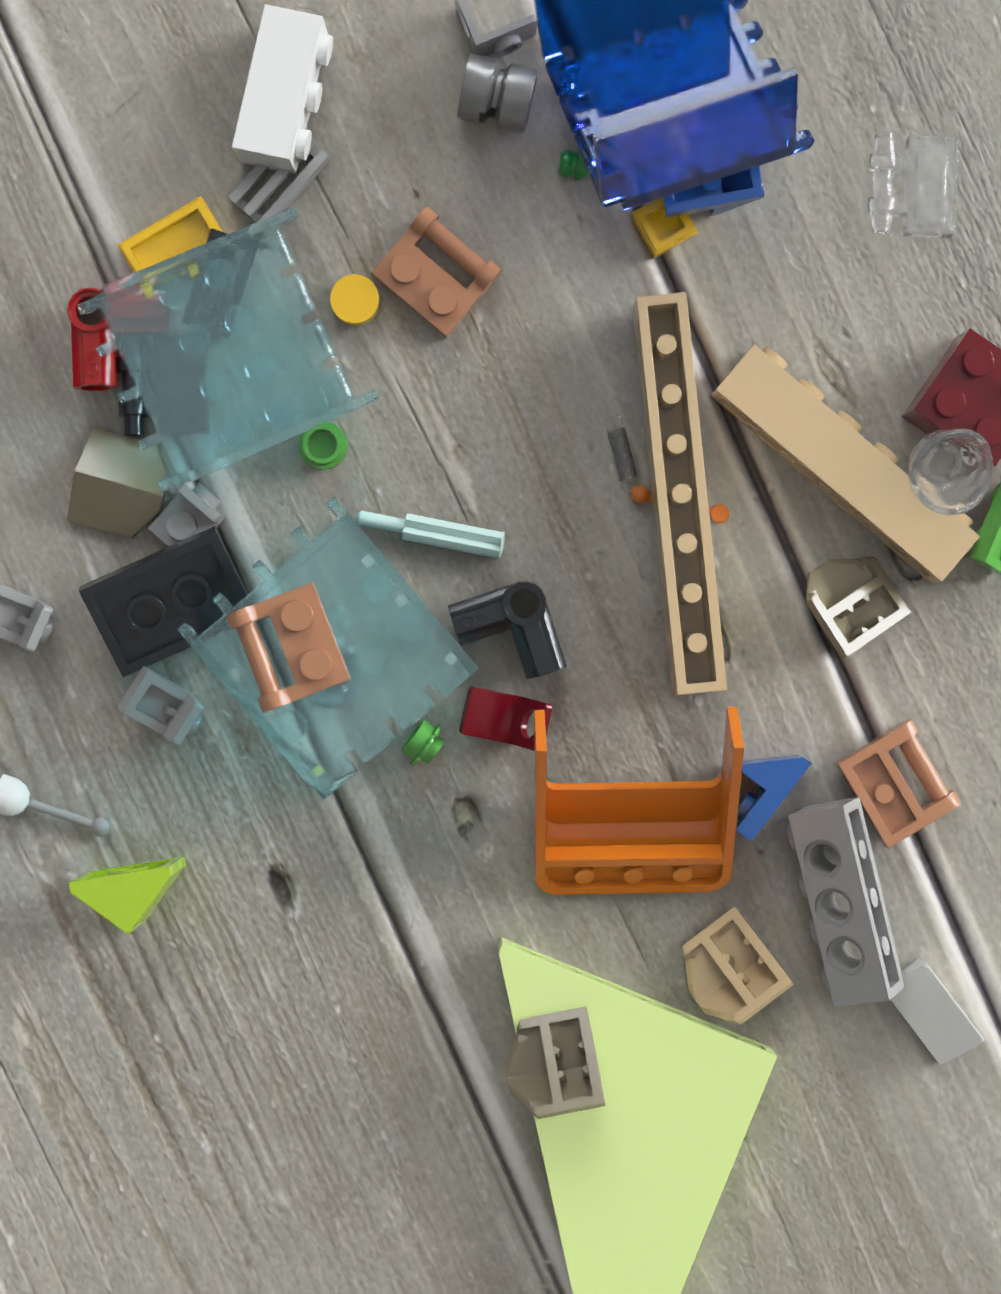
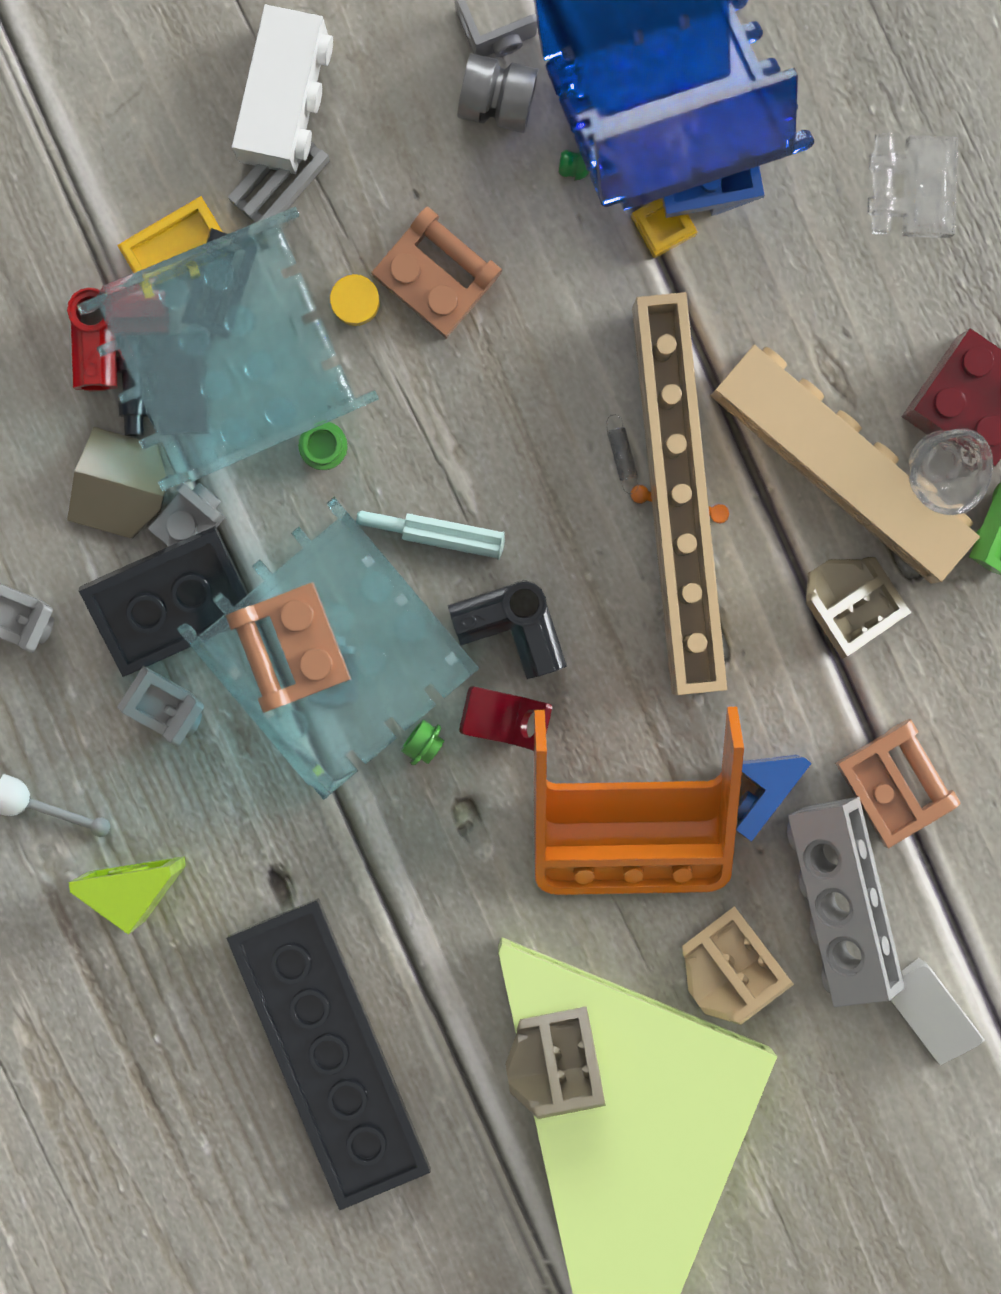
(329, 1054): none -> black plate

